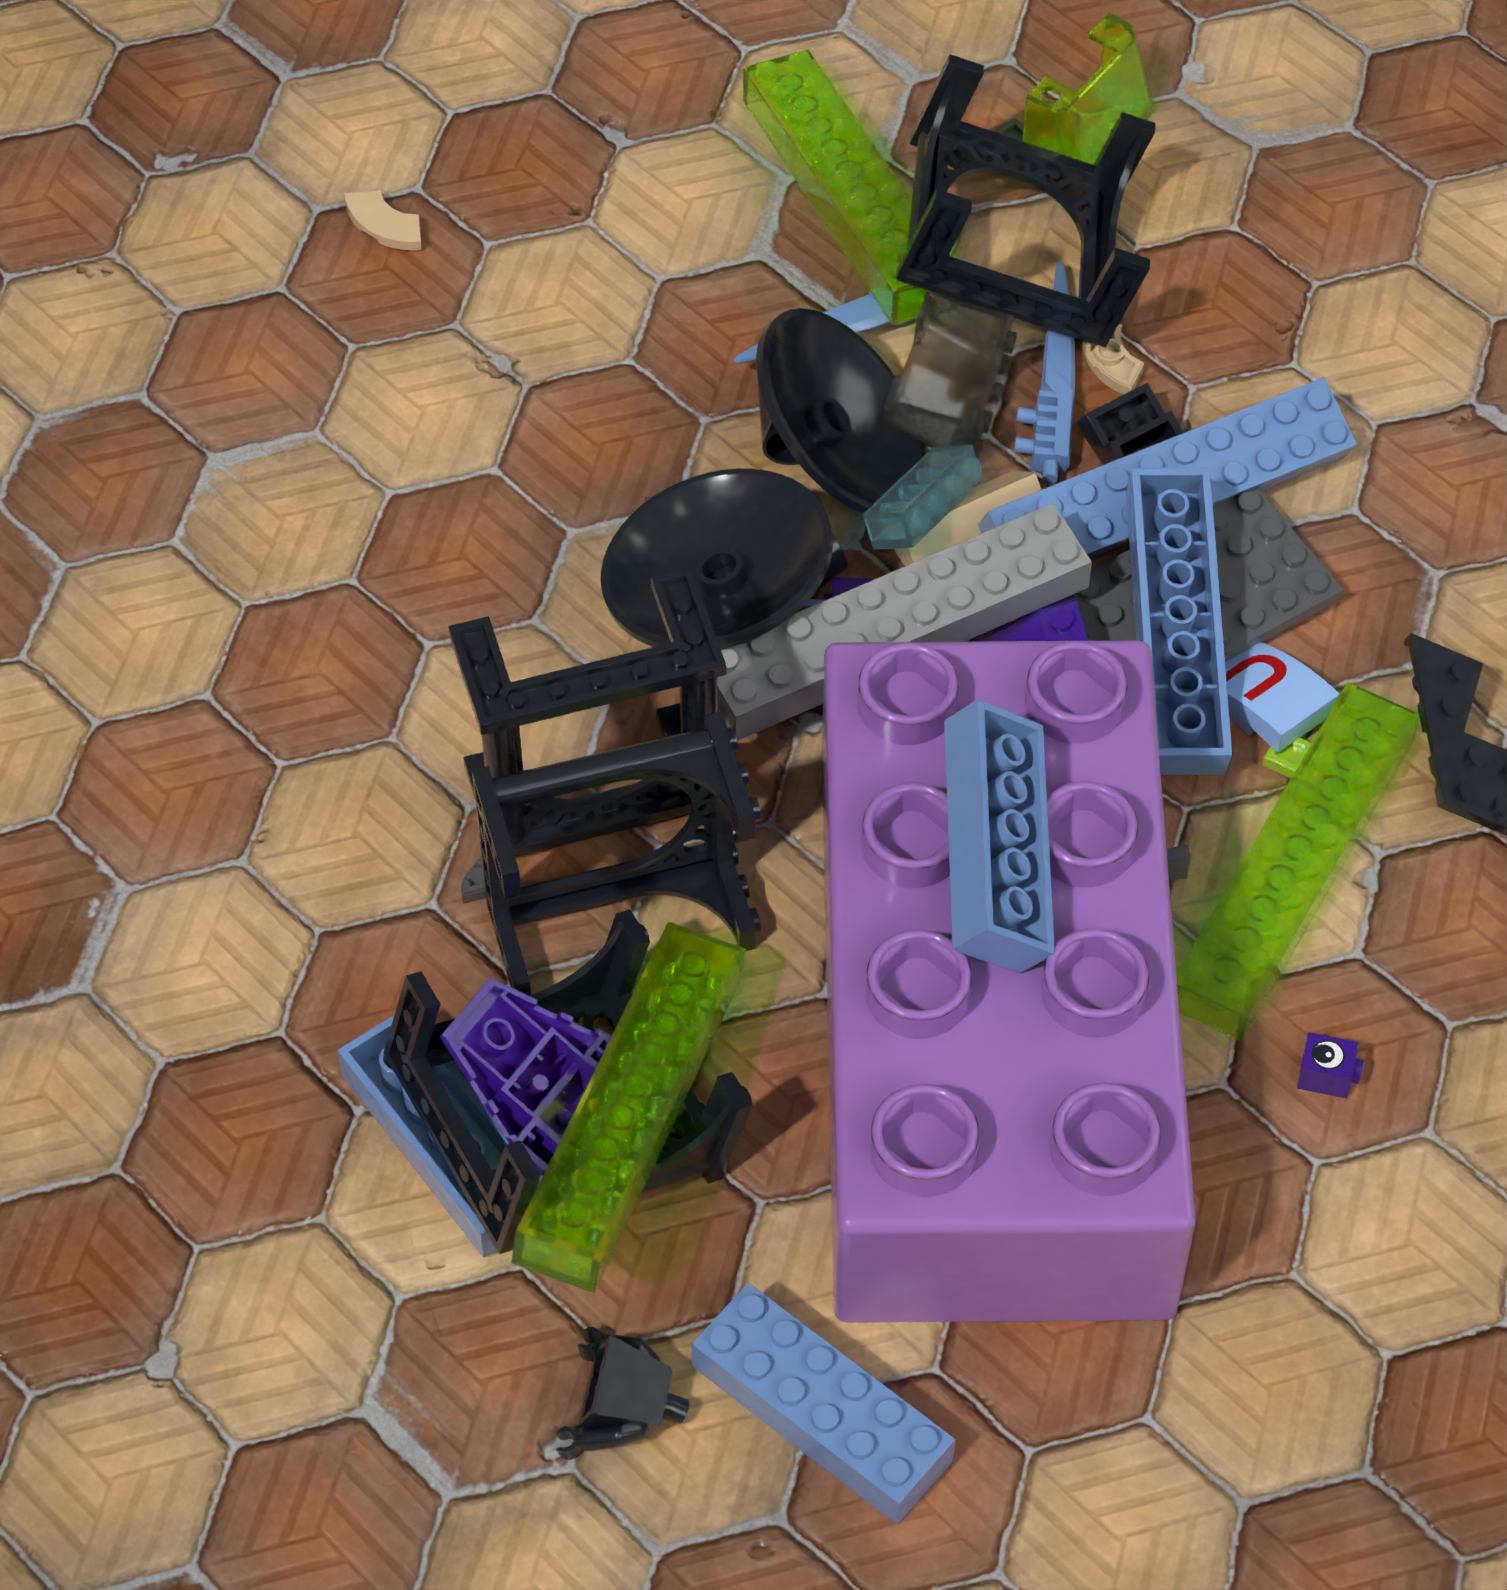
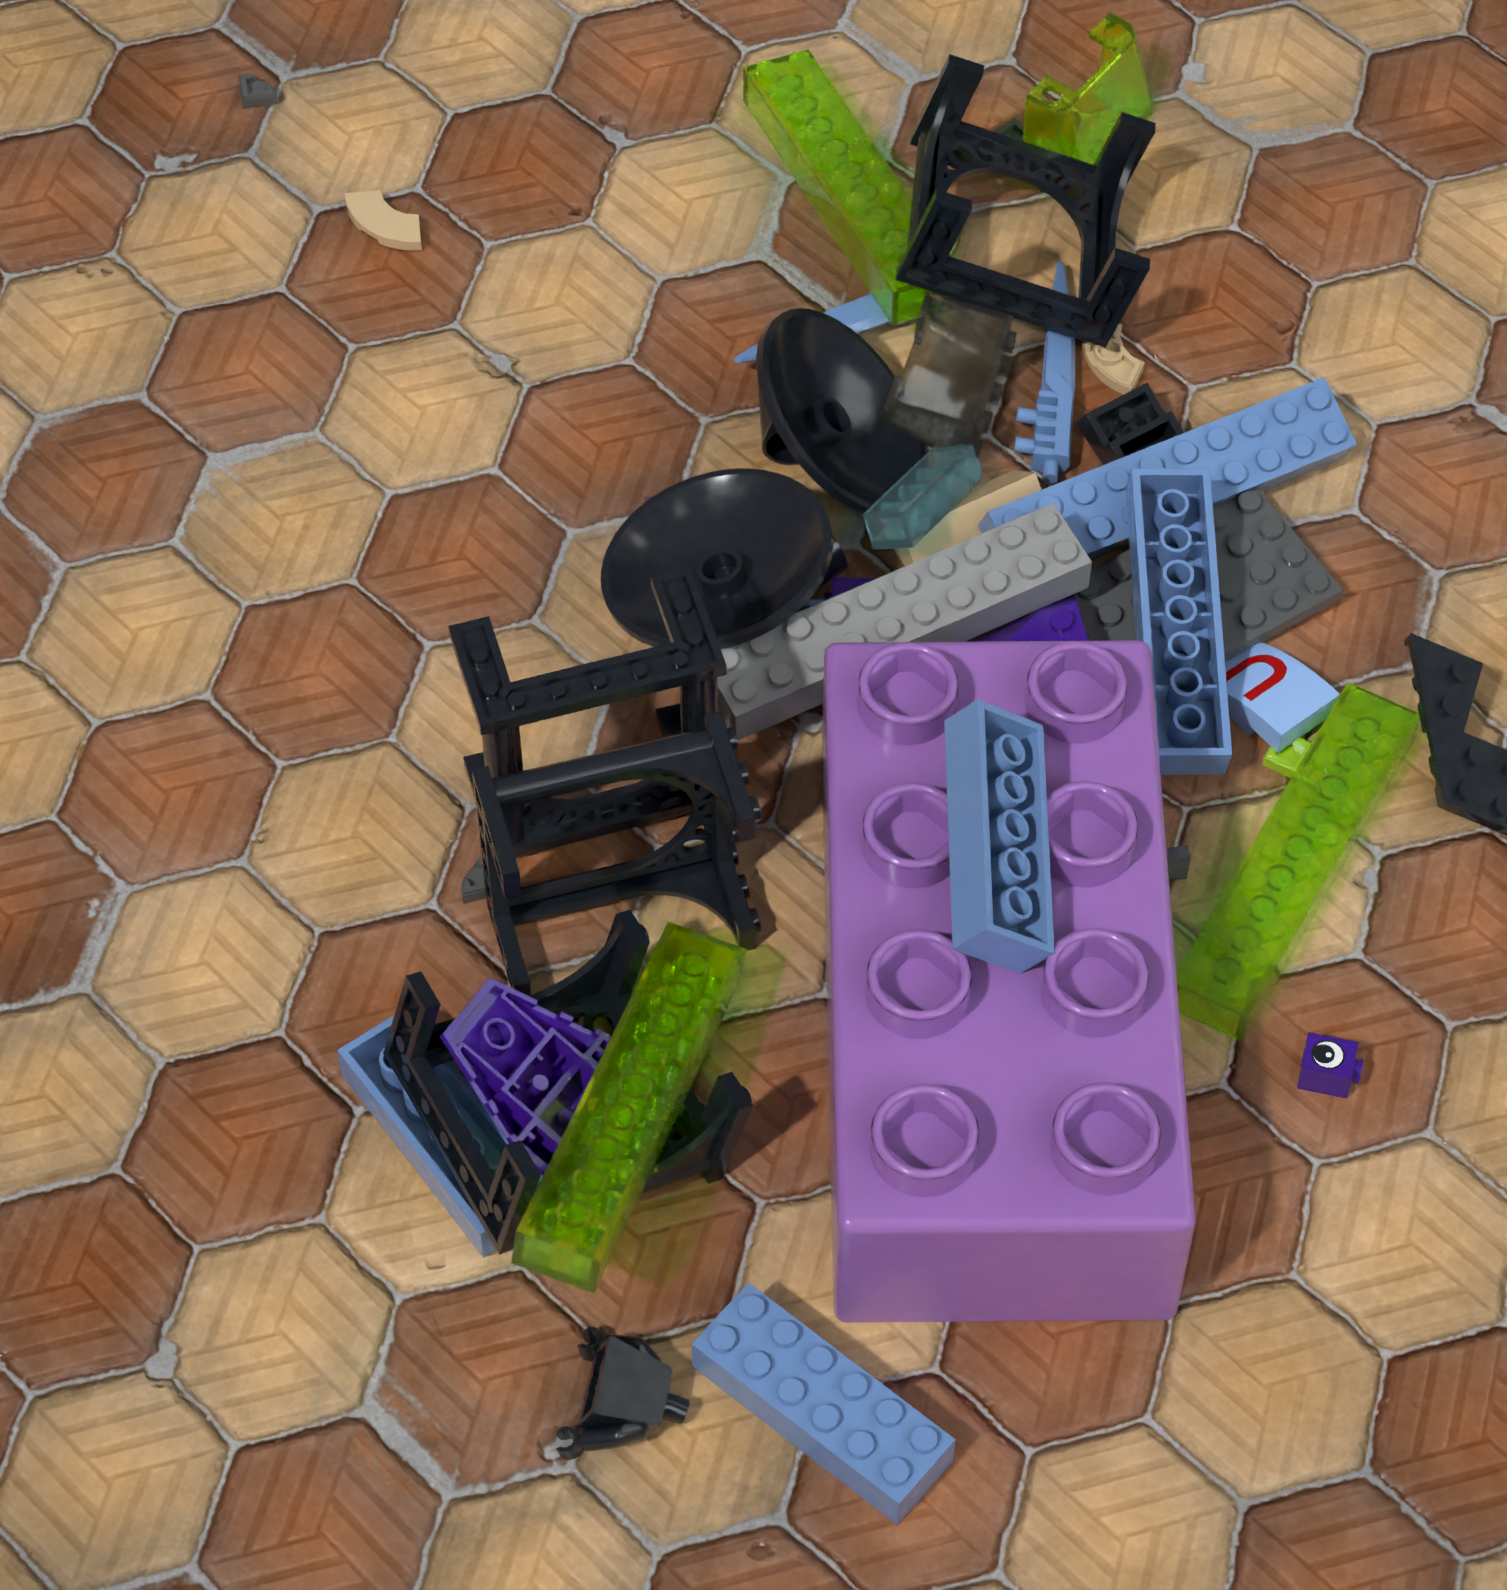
(256, 92): none -> dark grey tile

